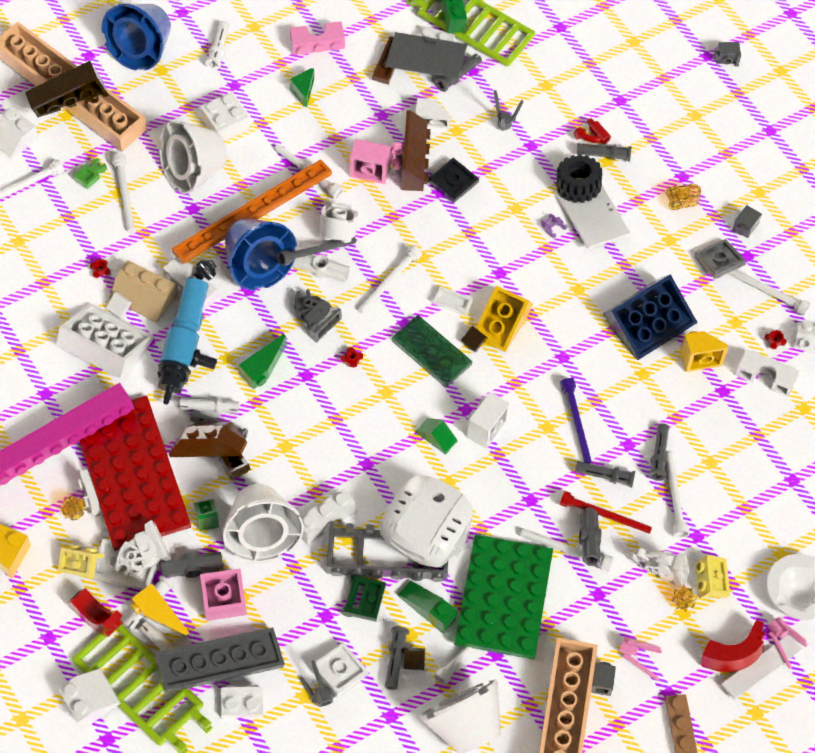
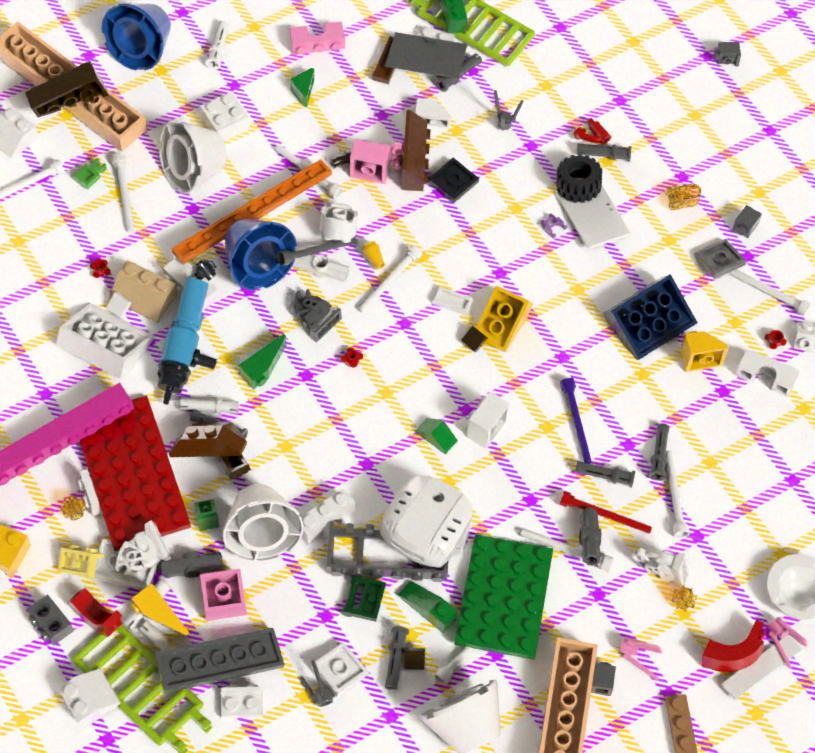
(53, 618): none -> dark grey brick
(340, 159): none -> dark brown pin
(373, 254): none -> yellow cone
(432, 351): clear green plate -> none
(712, 577): light yellow bracket -> none

